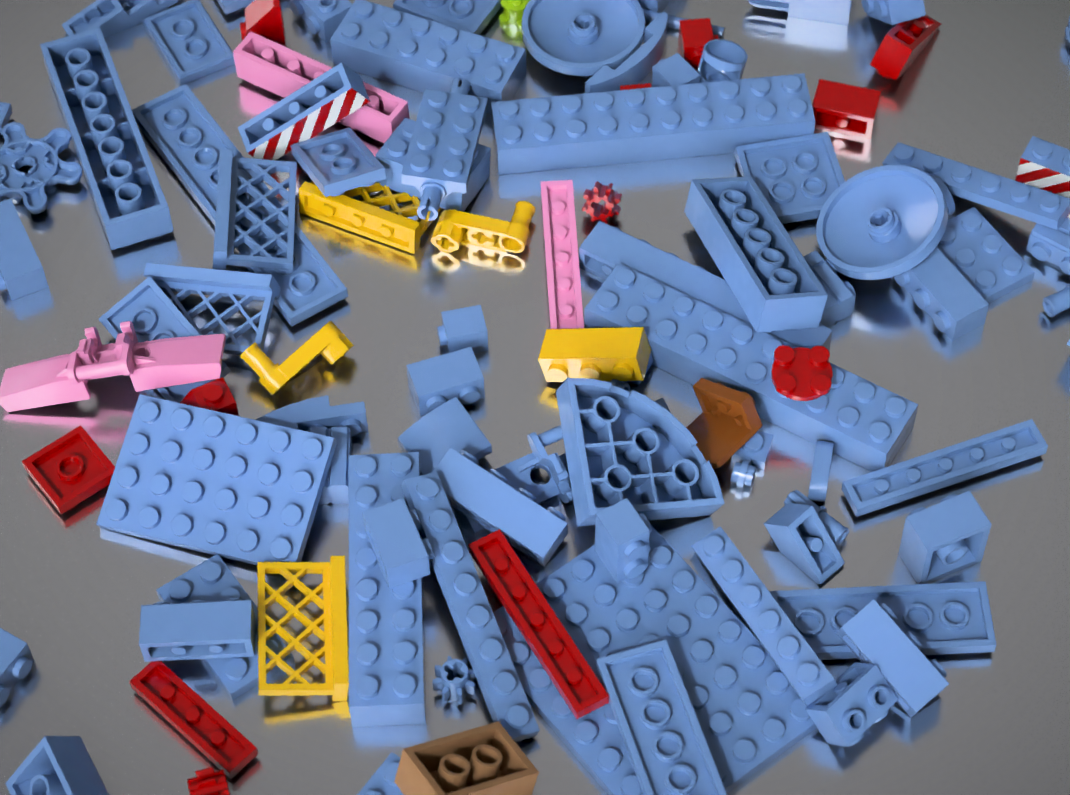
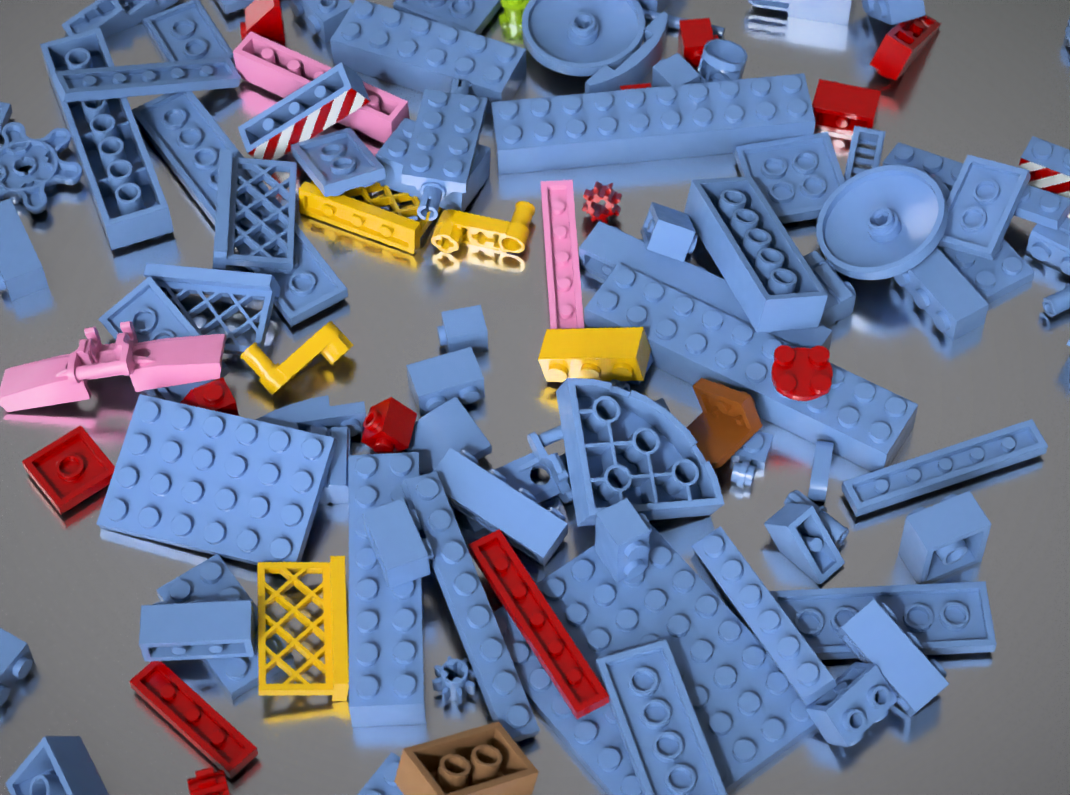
(145, 79): none -> medium blue plate
(388, 427): none -> red brick
(668, 232): none -> medium blue brick
(865, 137): none -> medium blue slope
(982, 206): none -> medium blue plate

